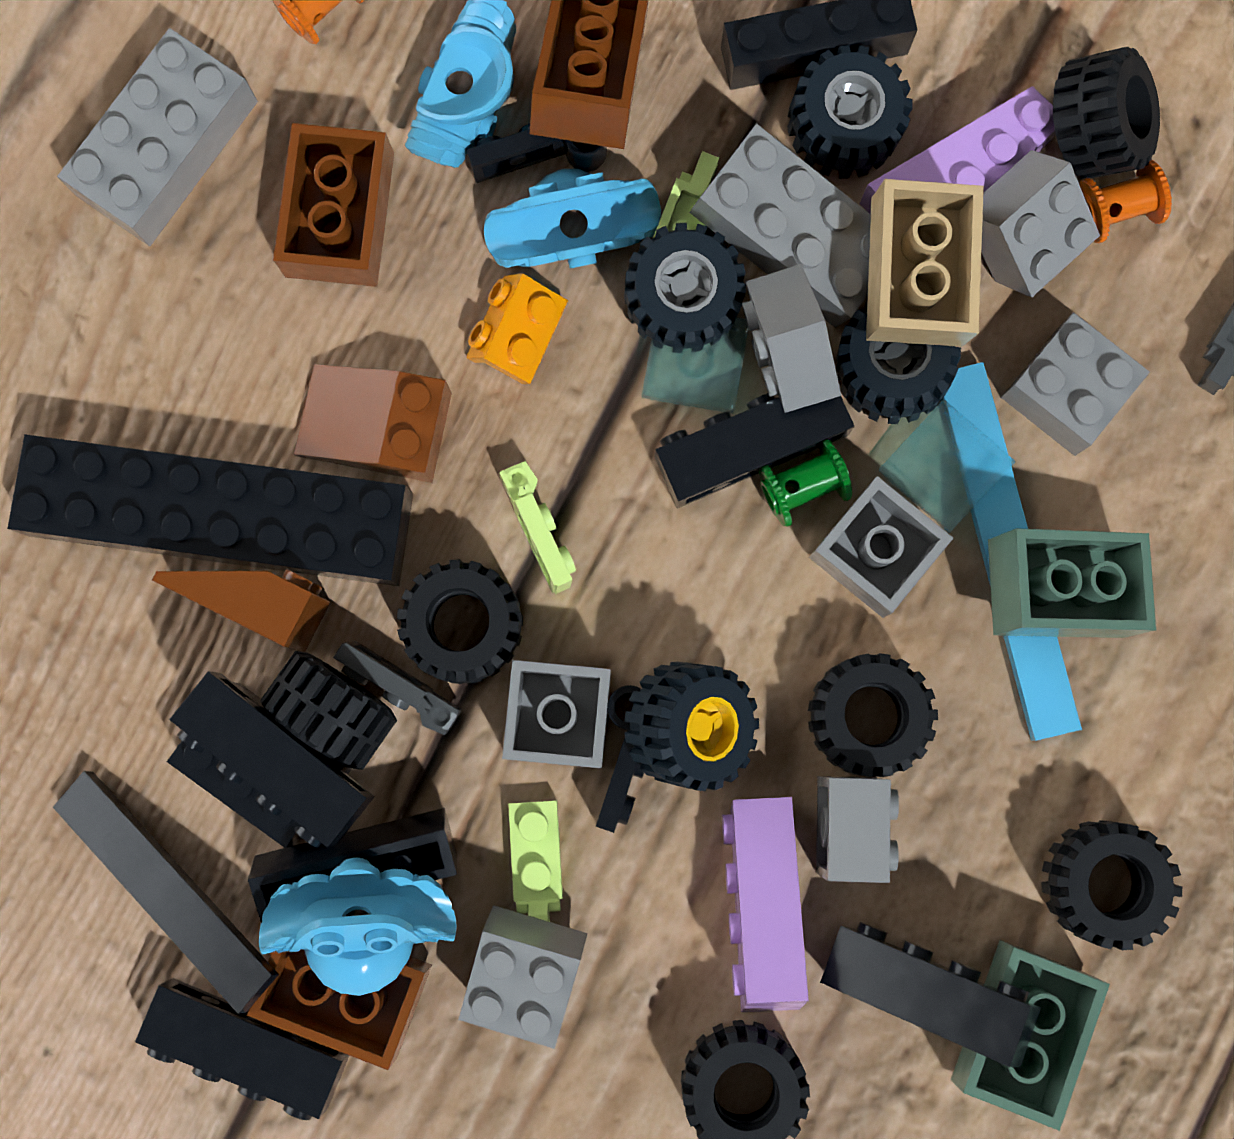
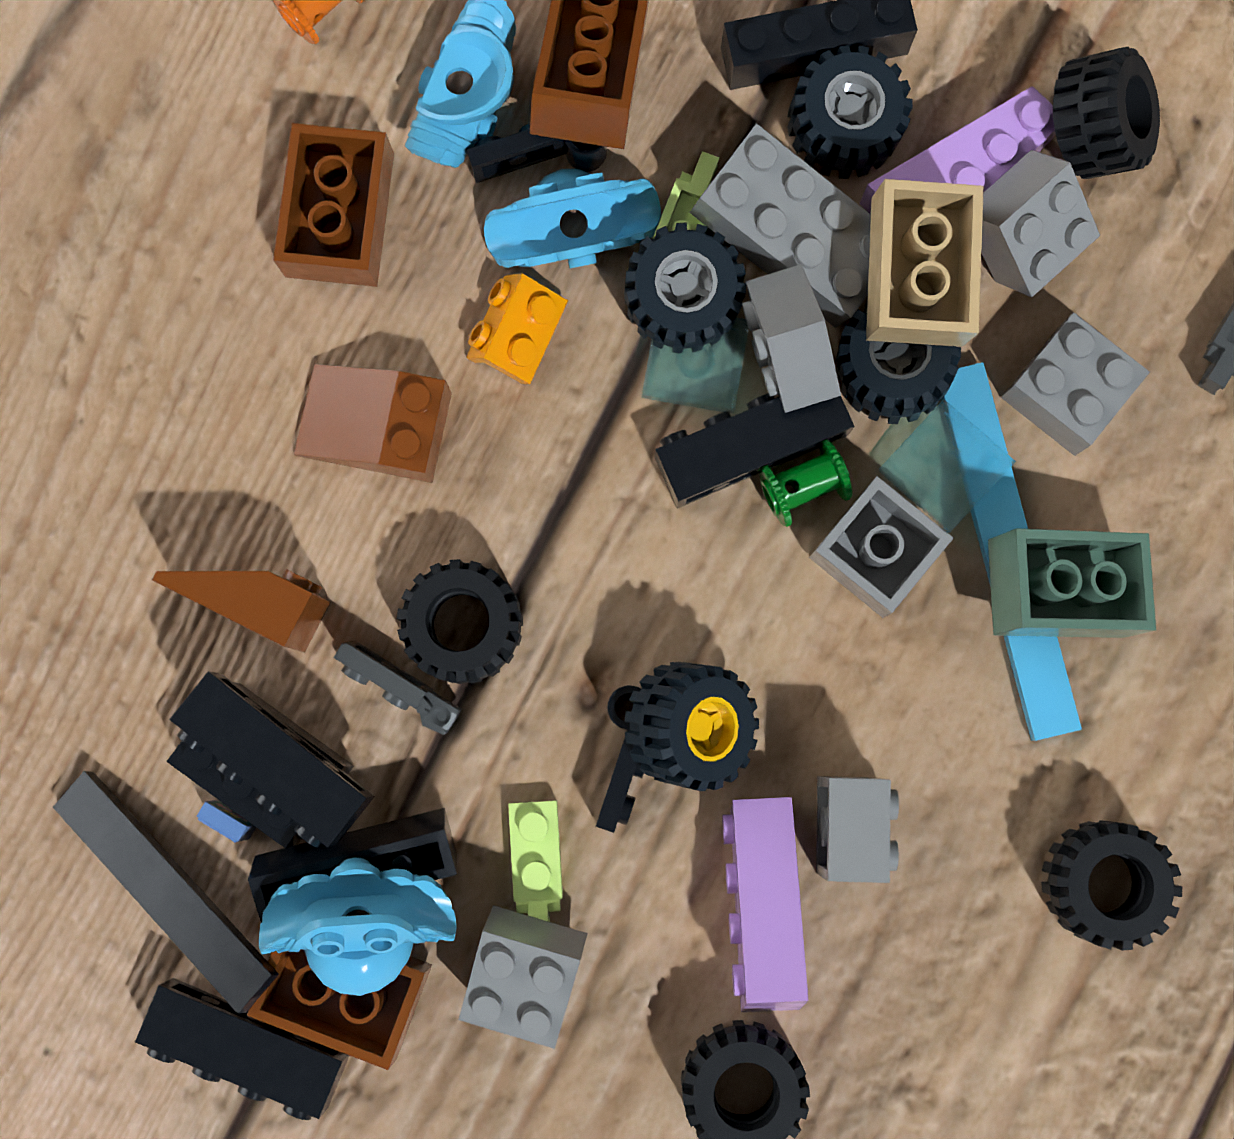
(159, 137): light grey brick -> none
(211, 510): black brick -> none
(225, 821): none -> medium blue tile
(328, 710): black tyre -> none
(536, 524): yellowish green hinge -> none
(557, 714): light grey brick -> none
(912, 707): black tyre -> none
(931, 995): black brick -> none
(1056, 1048): sand green brick -> none
(1144, 194): orange hose -> none

